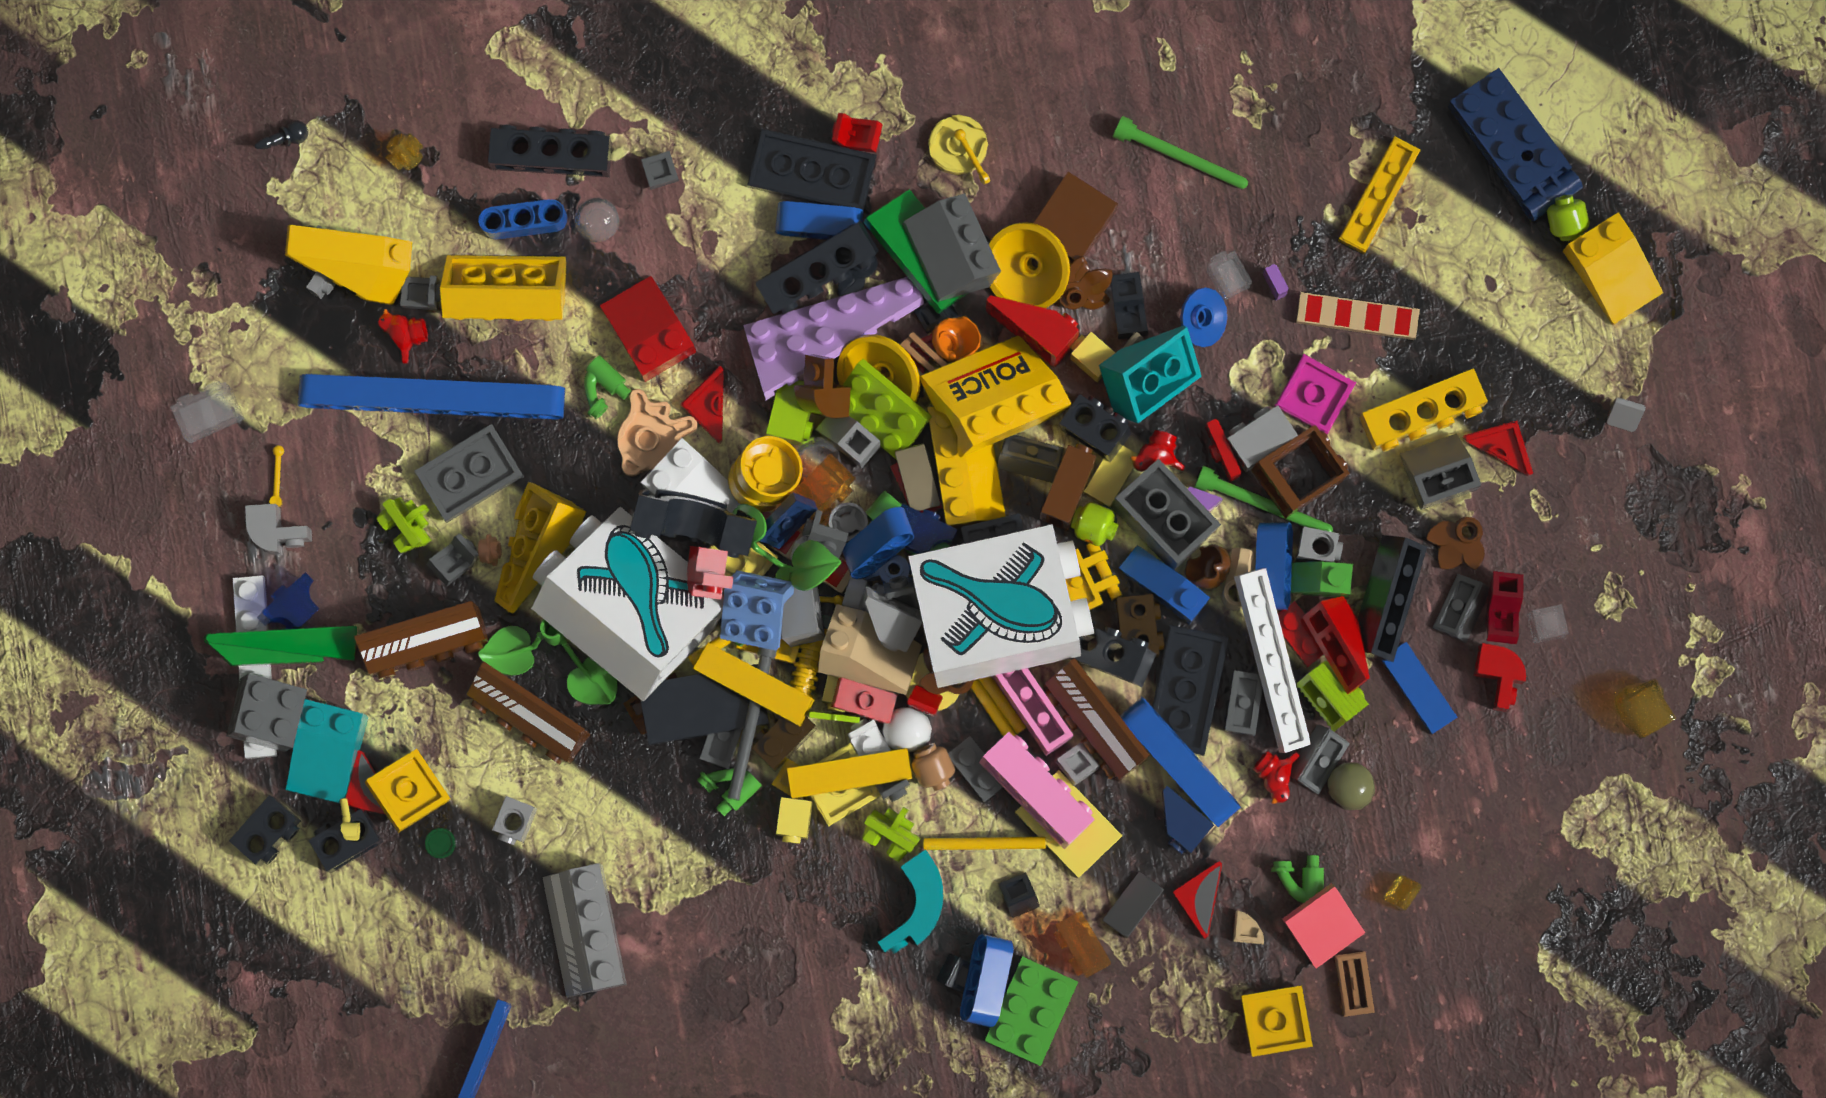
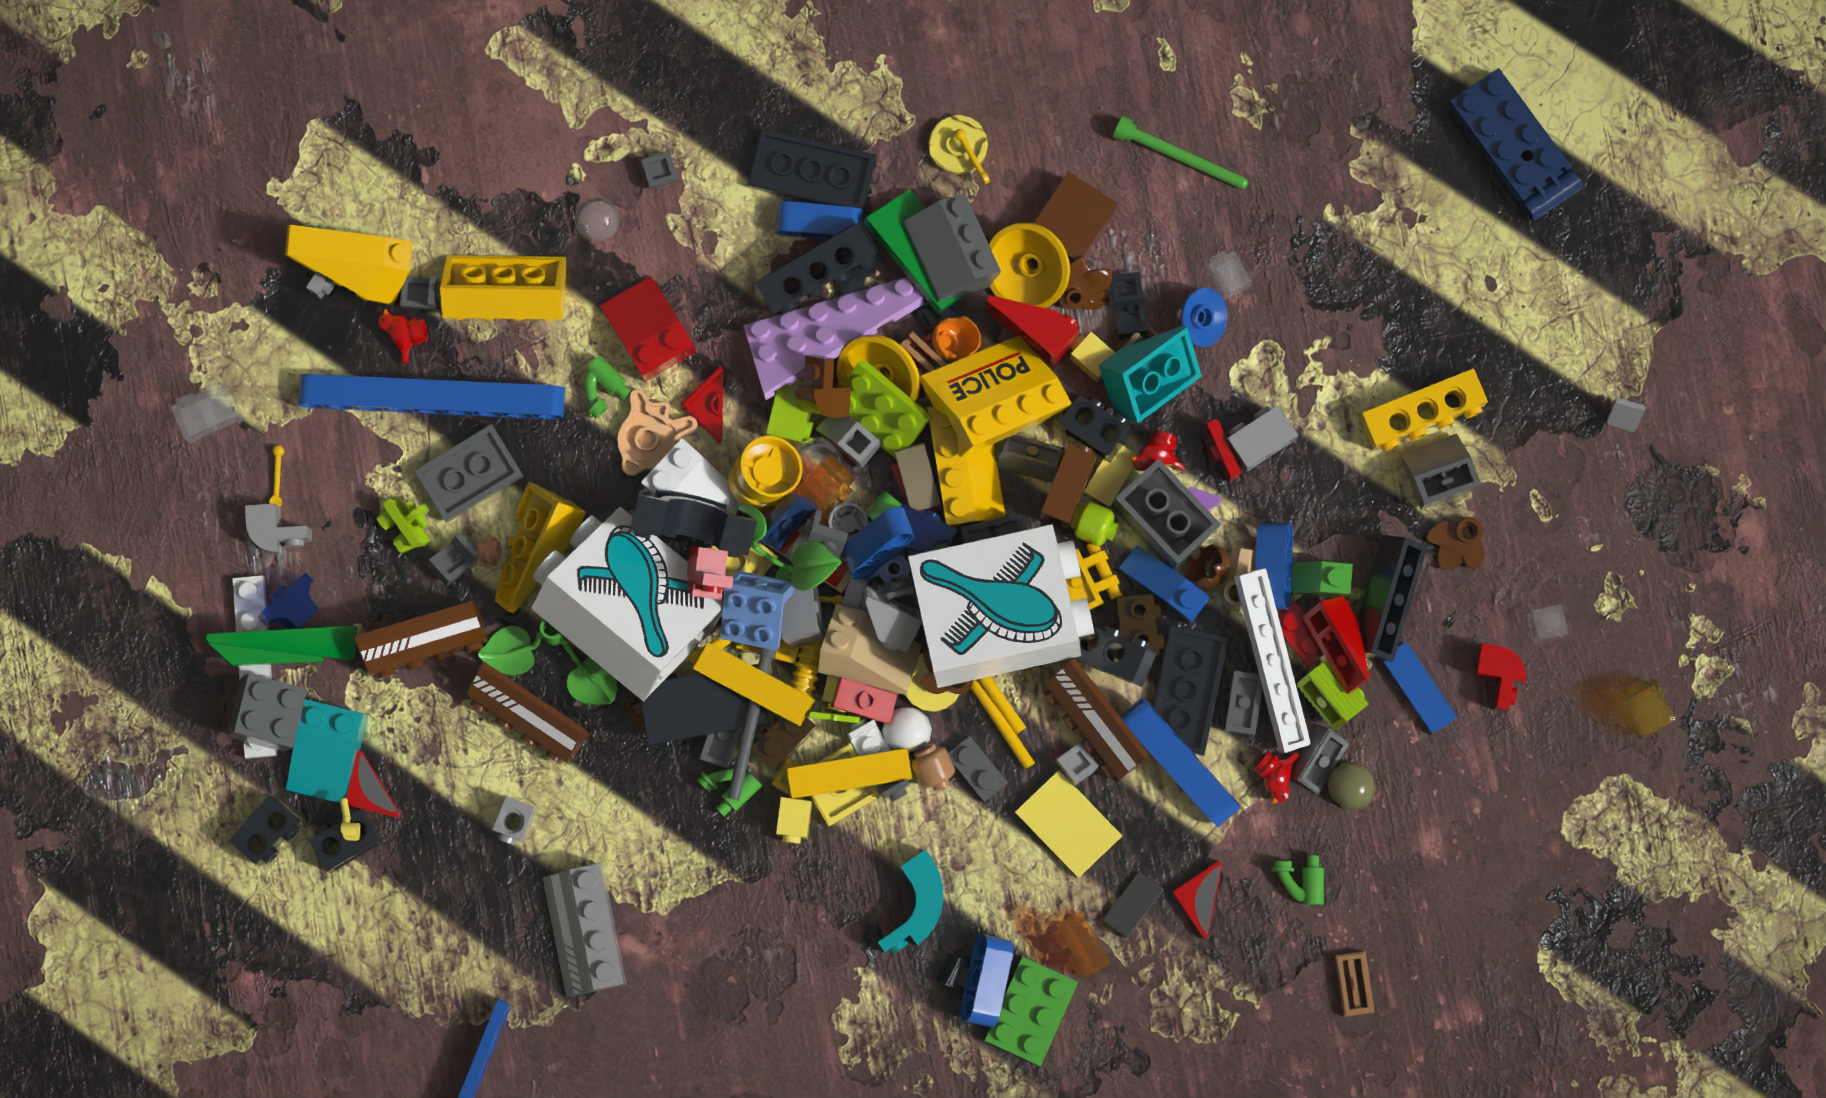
(295, 132): black bar -> none
(404, 151): clear yellow gear -> none
(407, 790): yellow plate -> none
(440, 843): dark green piece -> none
(509, 214): blue beam -> none
(594, 163): black brick -> none
(856, 133): red bracket -> none
(895, 828): lime hips -> none
(924, 701): red slope -> none
(985, 843): yellow bar -> none
(1019, 895): black slope -> none
(1034, 709): bright pink brick -> none
(1037, 789): bright pink brick -> none
(1183, 822): dark blue slope -> none
(1209, 480): bright green piece -> none
(1247, 929): tan tile -> none
(1275, 281): medium lavender tile -> none
(1276, 1021): yellow plate -> none
(1277, 486): reddish brown window -> none
(1305, 549): light grey brick -> none
(1315, 394): dark pink tile -> none
(1323, 925): coral tile -> none
(1357, 316): tile -> none
(1379, 195): yellow tile -> none
(1402, 892): clear yellow slope -> none
(1461, 608): dark grey slope -> none
(1503, 444): red tile -> none
(1503, 607): dark red brick -> none
(1568, 218): lime head -> none
(1613, 268): yellow slope -> none

